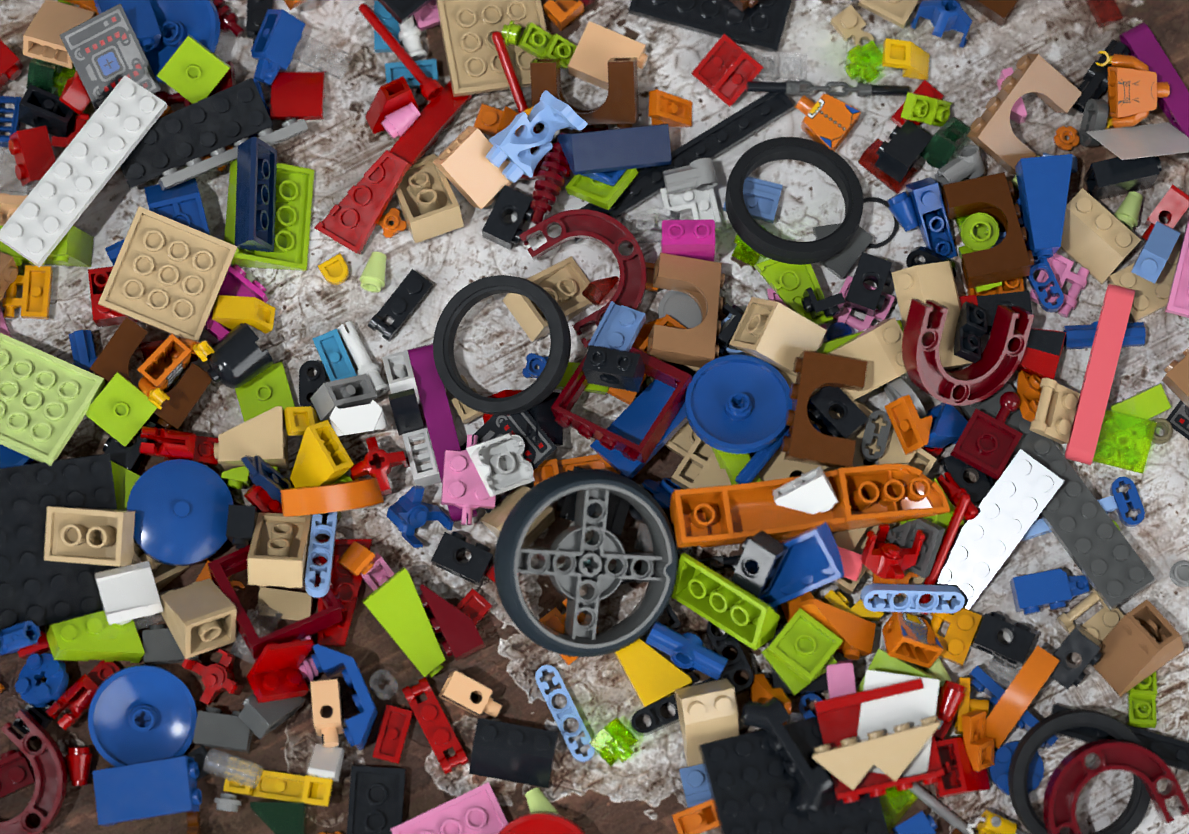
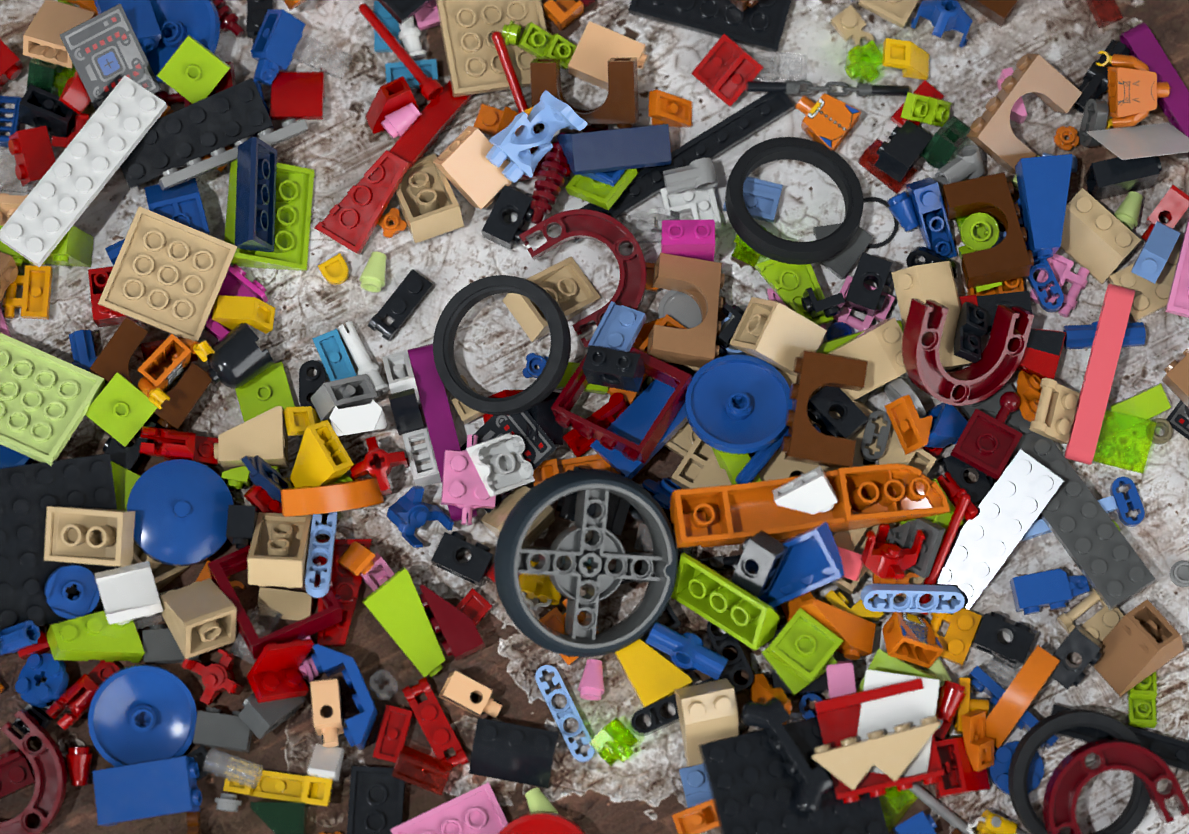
(78, 605): none -> blue plate
(422, 770): none -> clear red slope
(539, 586): none -> yellow piece
(592, 683): none -> bright pink cone
(599, 289): clear red slope -> none
(603, 417): none -> red plate

